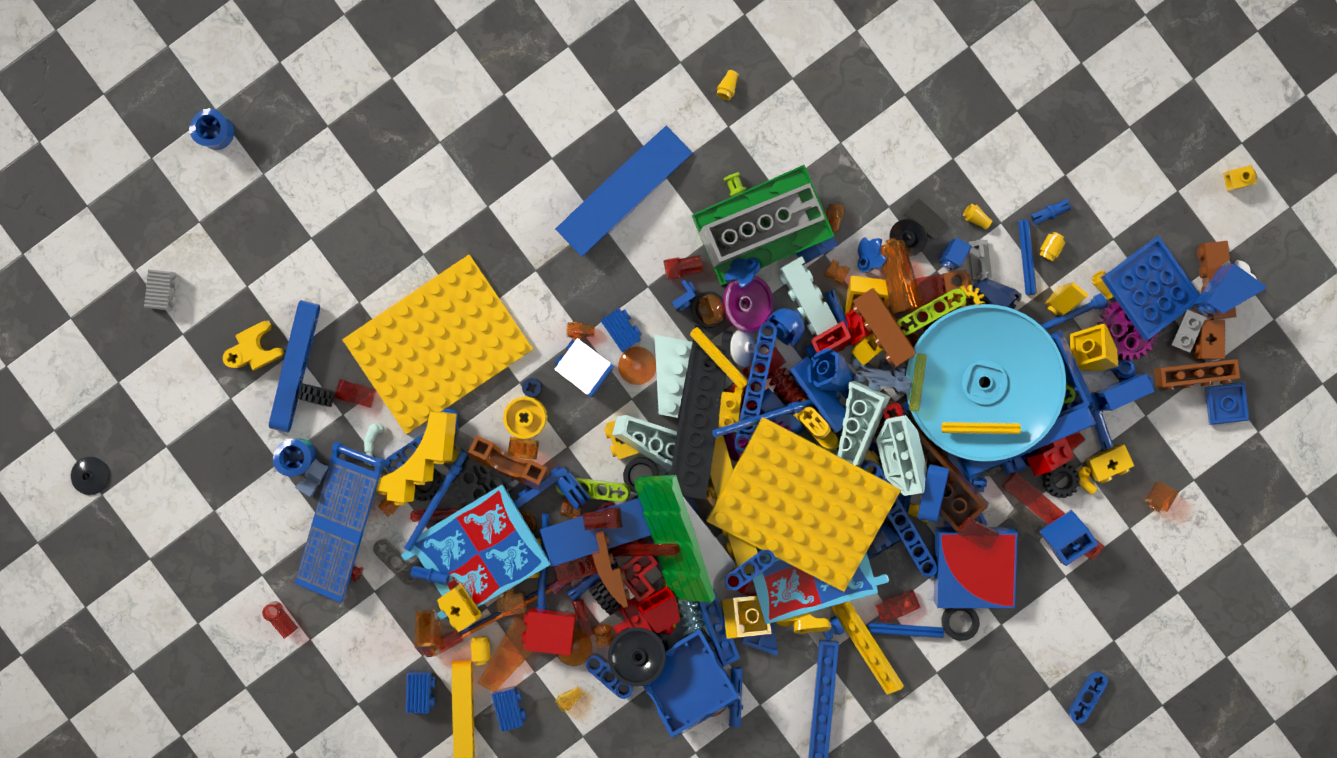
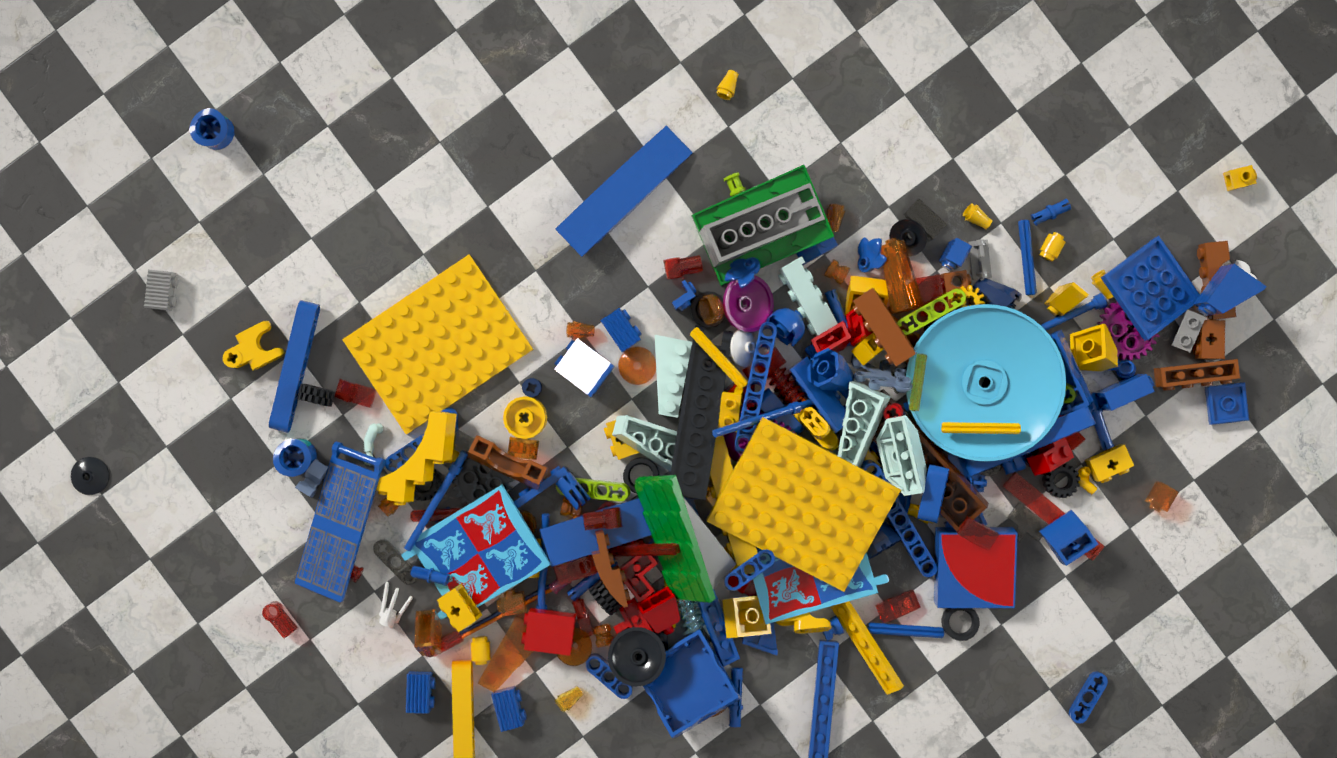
(389, 616): none -> white plant

